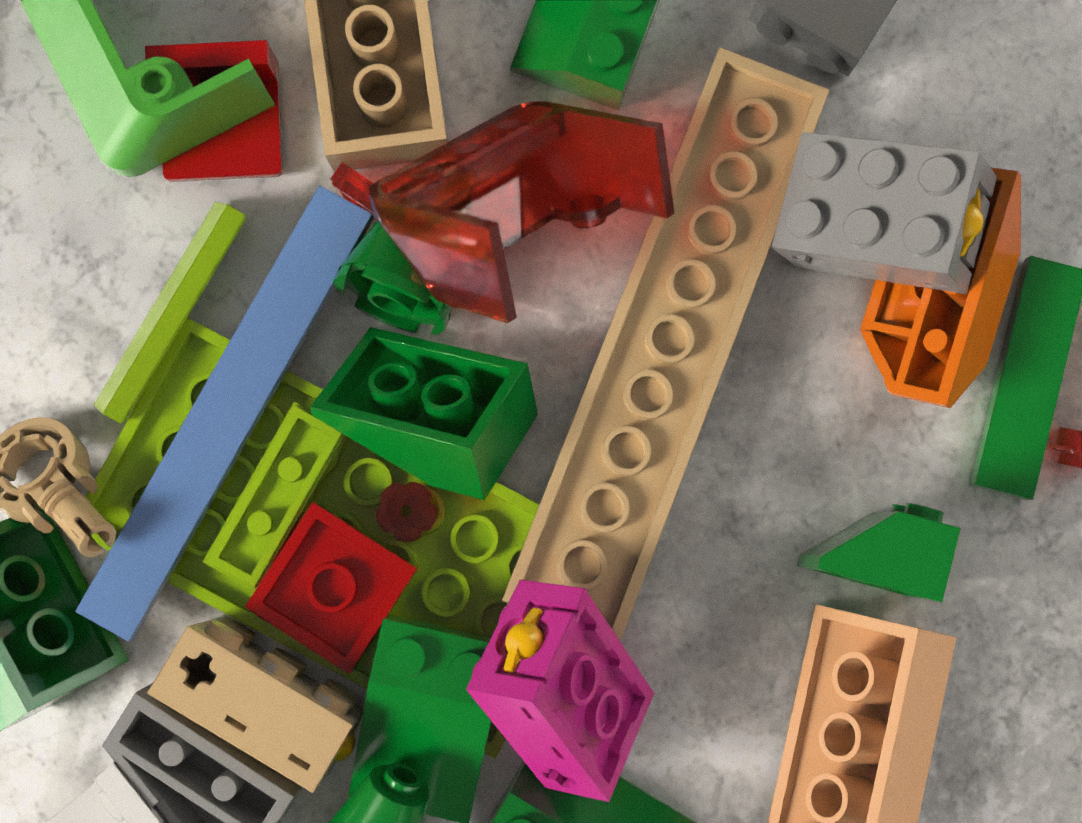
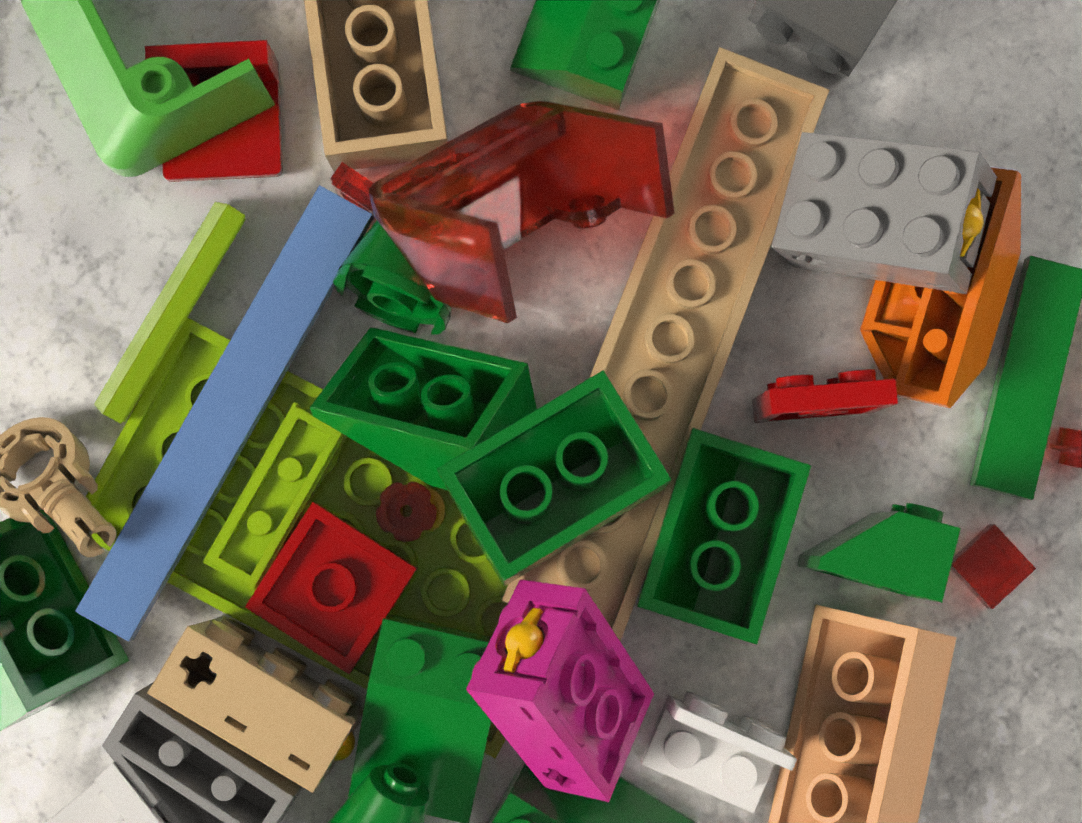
(554, 477): none -> green slope
(713, 754): none -> white bracket
(724, 536): none -> green slope
(845, 395): none -> red plate
(991, 566): none -> clear red tile

